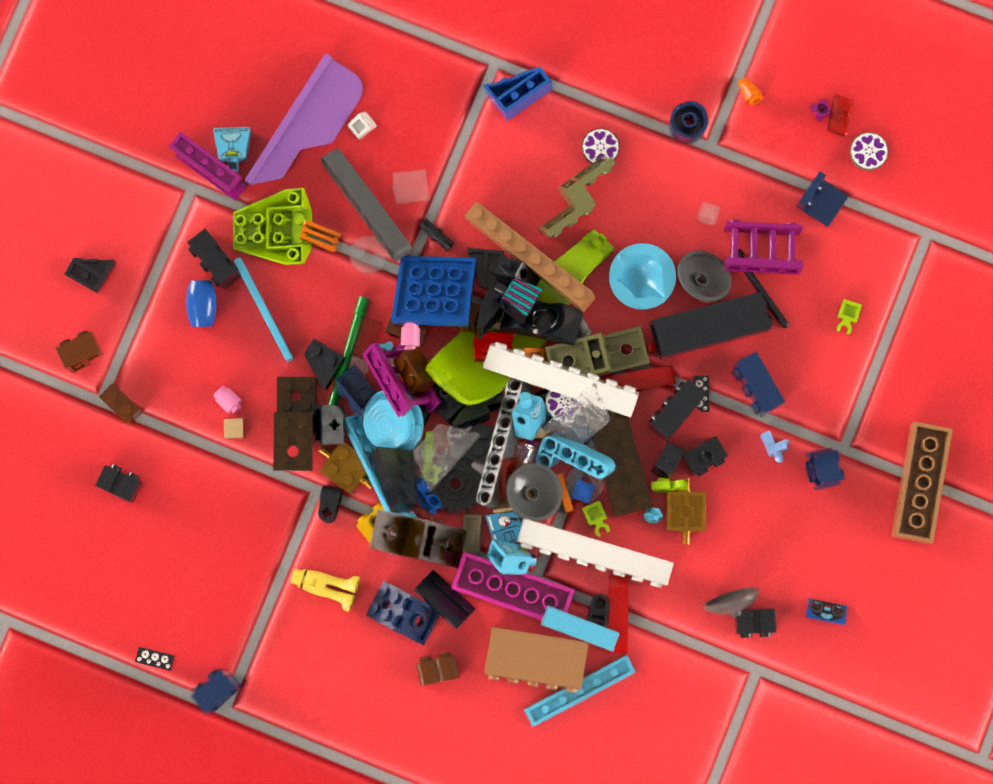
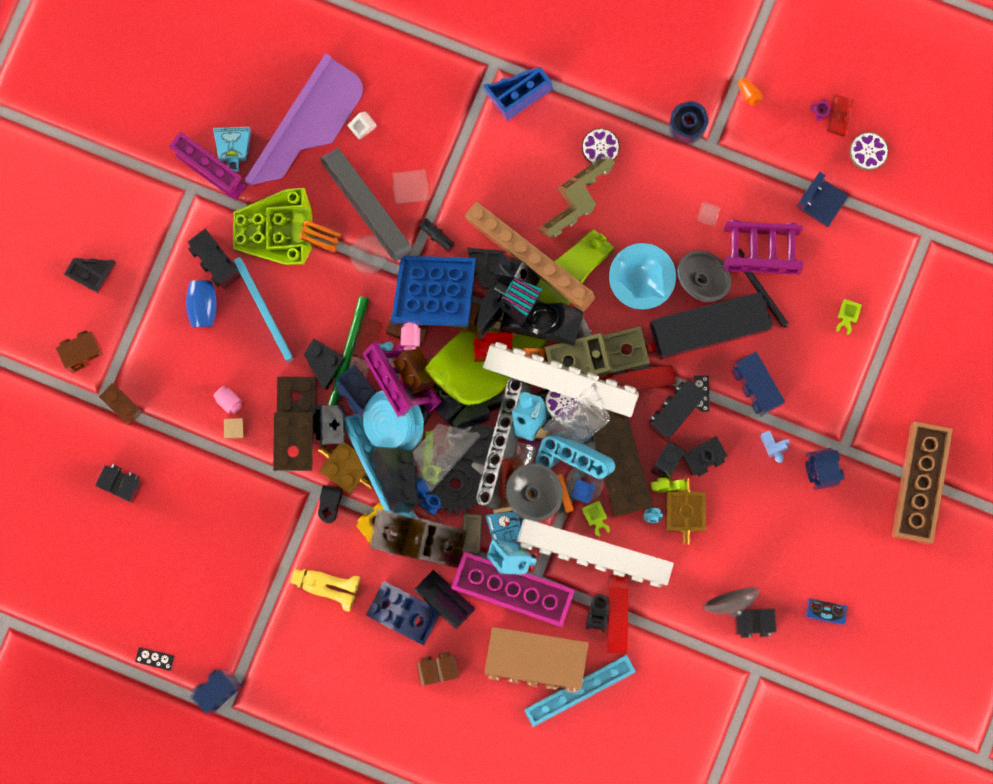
(580, 628): medium azure tile -> none

